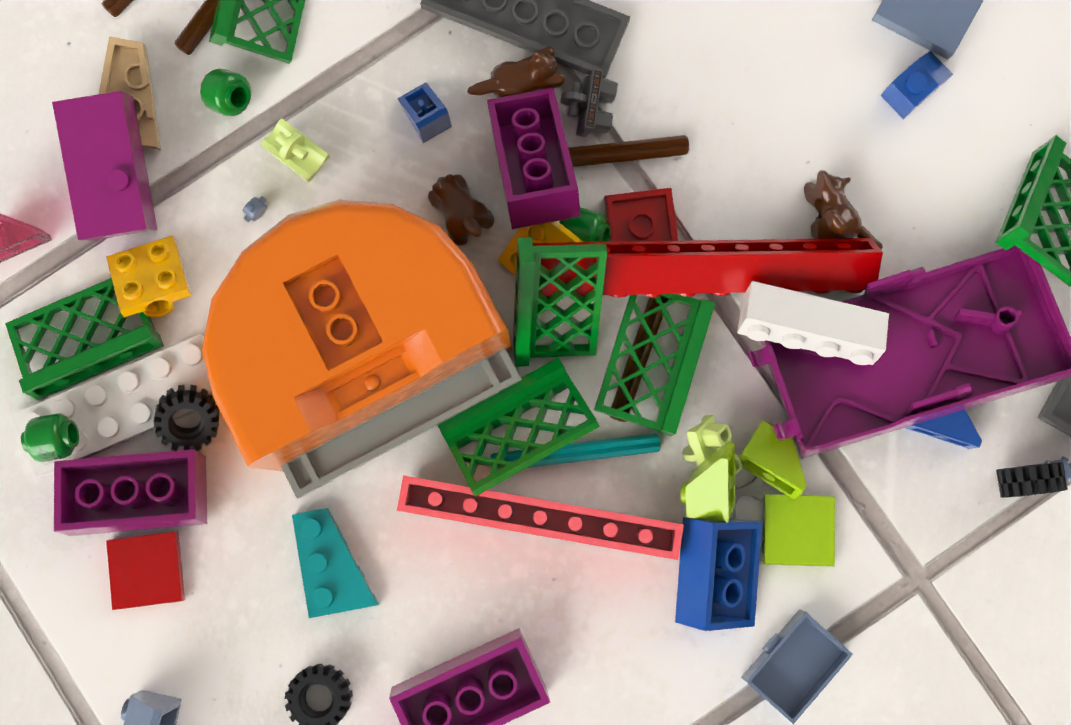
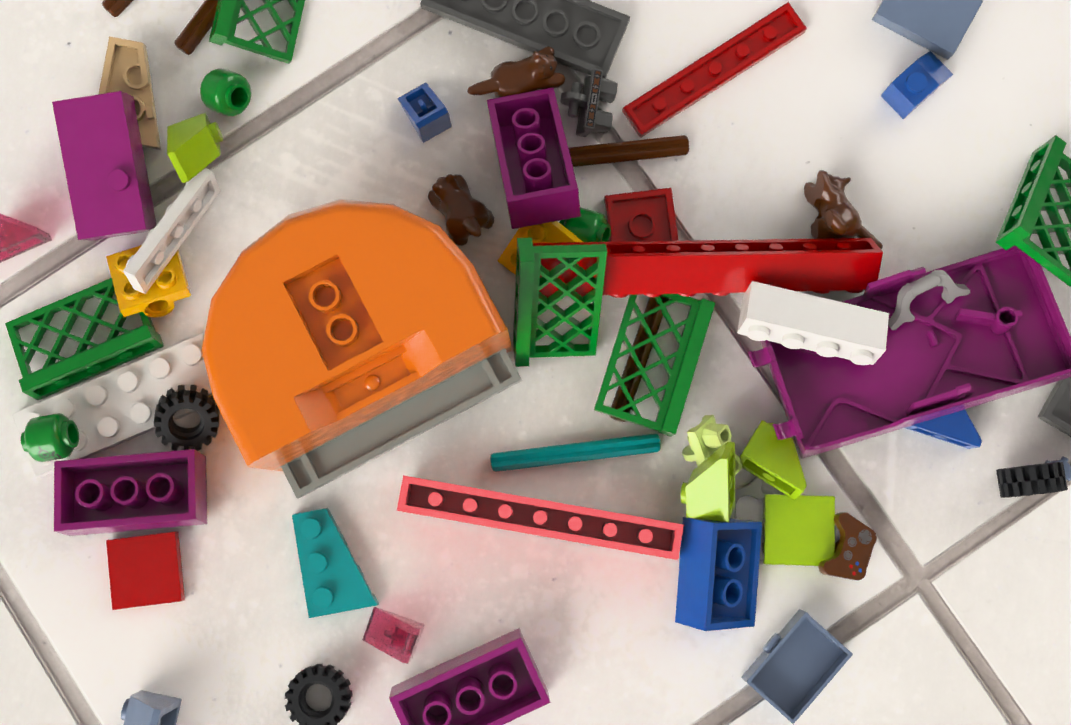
(171, 231): none -> white plate
(193, 145): none -> lime slope
(255, 209): sand blue piece -> none
(295, 150): yellowish green hips -> none
(393, 634): none -> clear pink slope
(507, 408): green fence -> none
(714, 69): none -> red tile
(851, 550): none -> reddish brown piece
(911, 290): none -> light grey helmet

